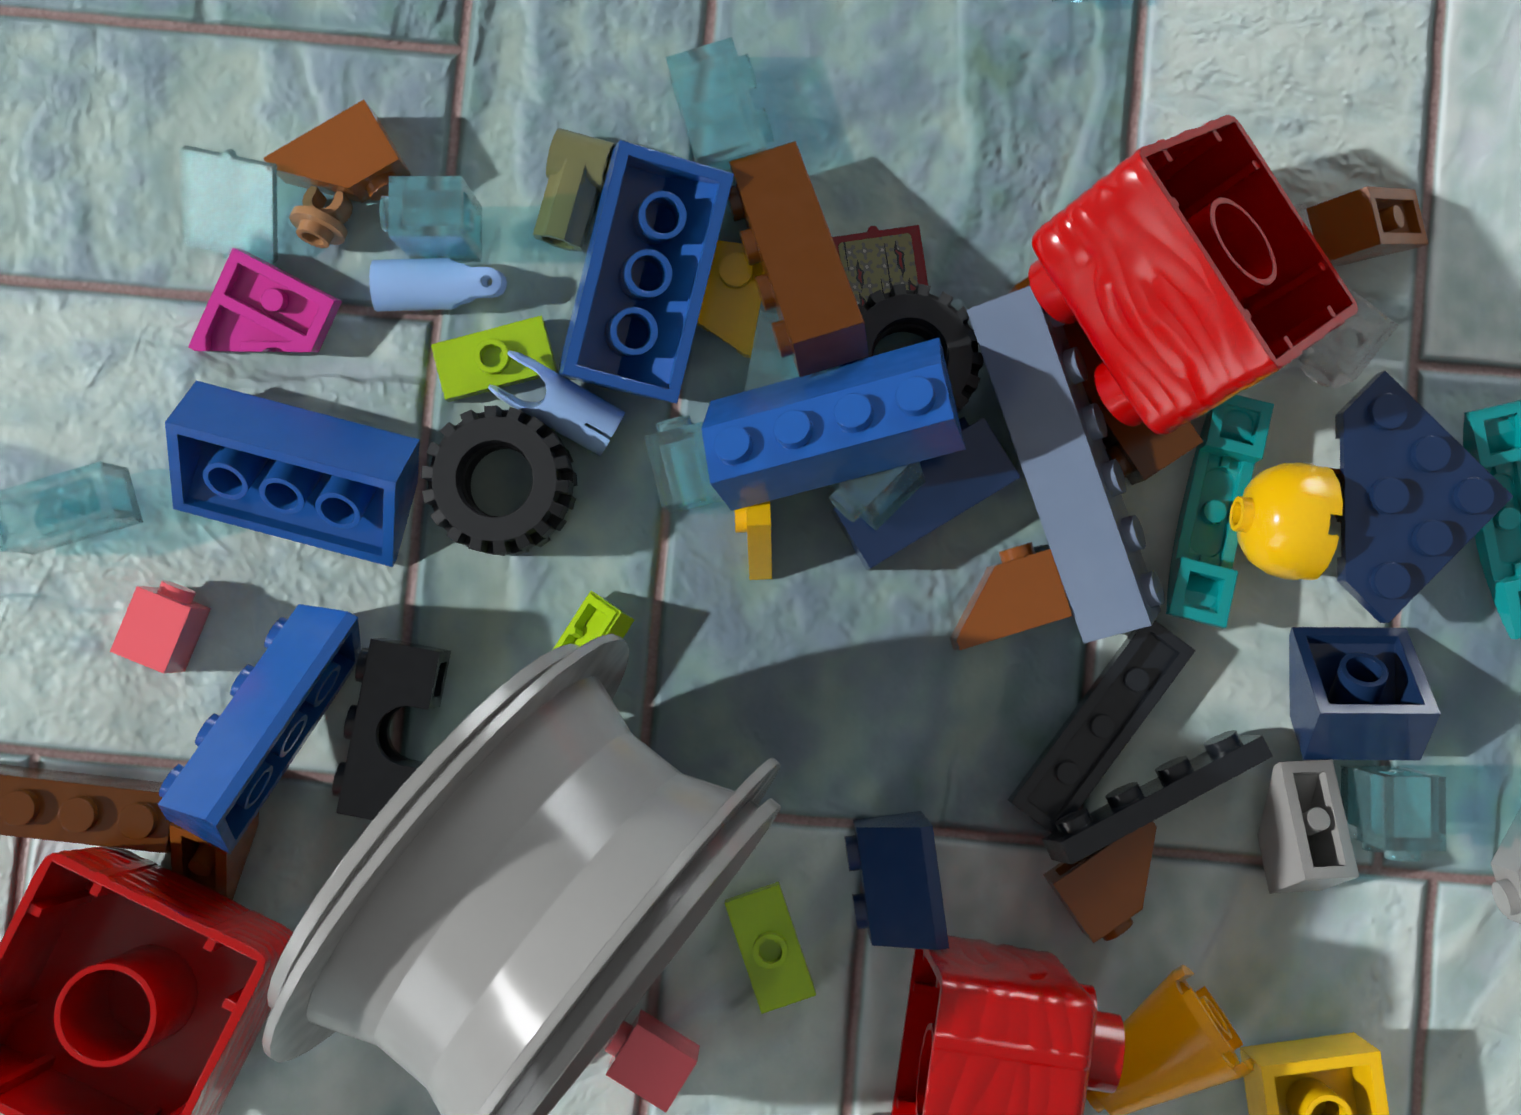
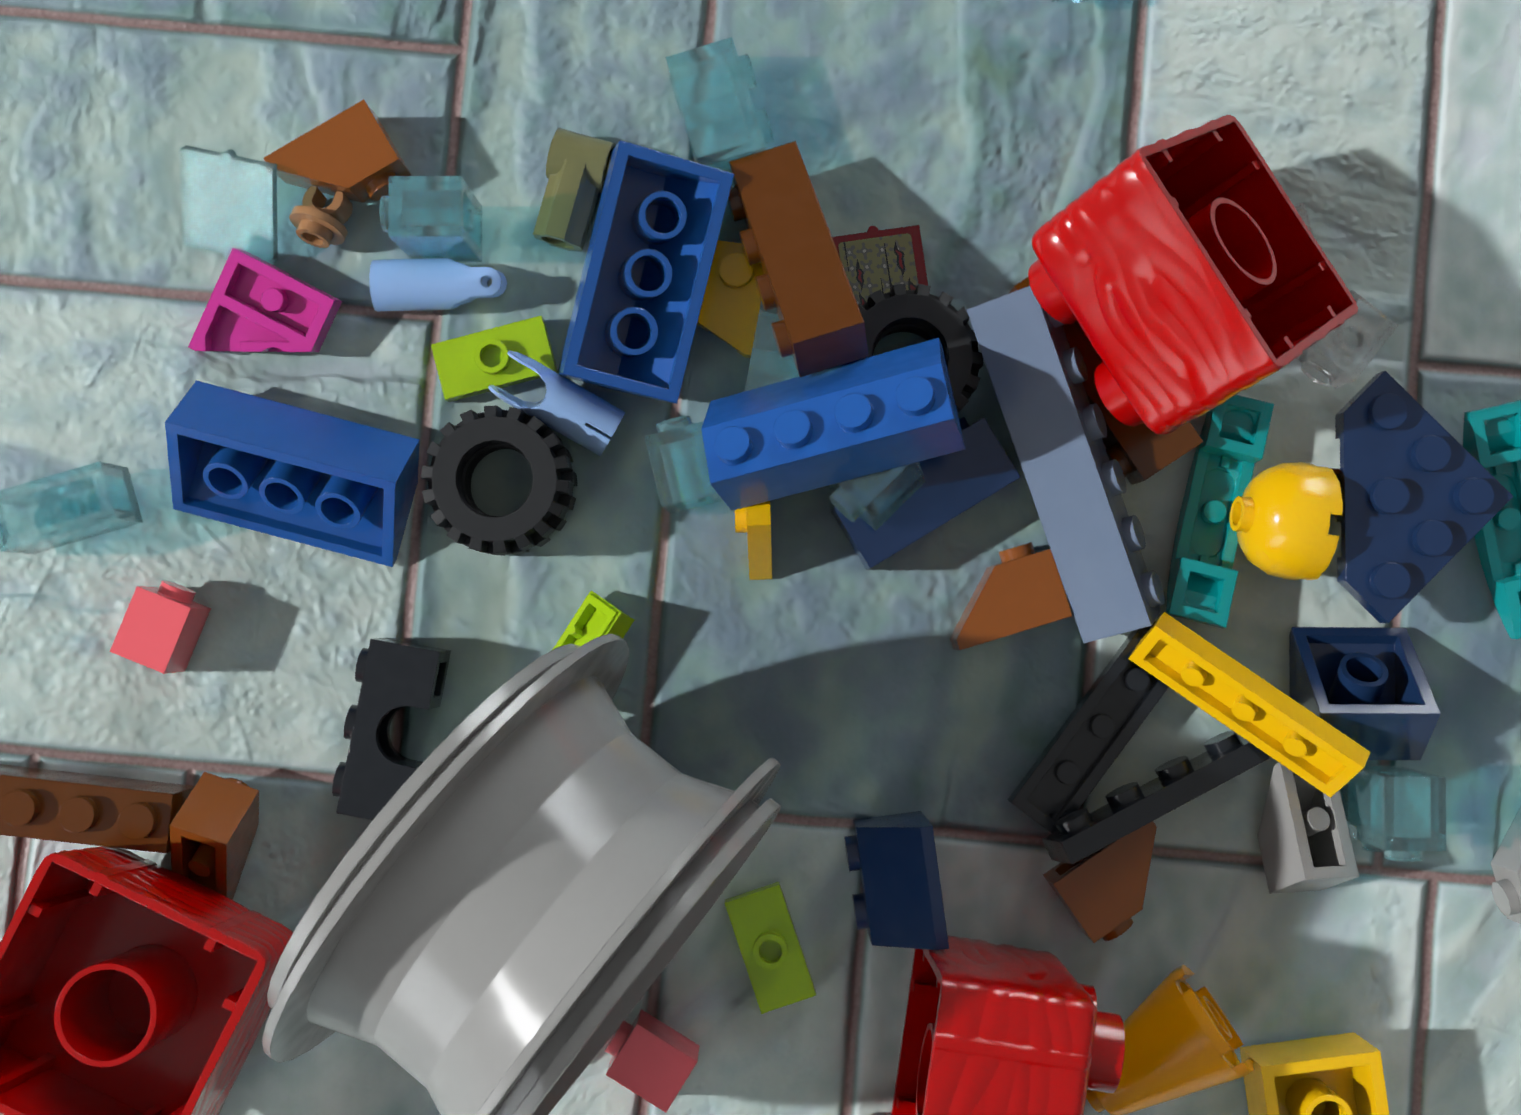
(262, 726): blue slope -> none
(1249, 705): none -> yellow plate
(1368, 224): dark orange slope -> none

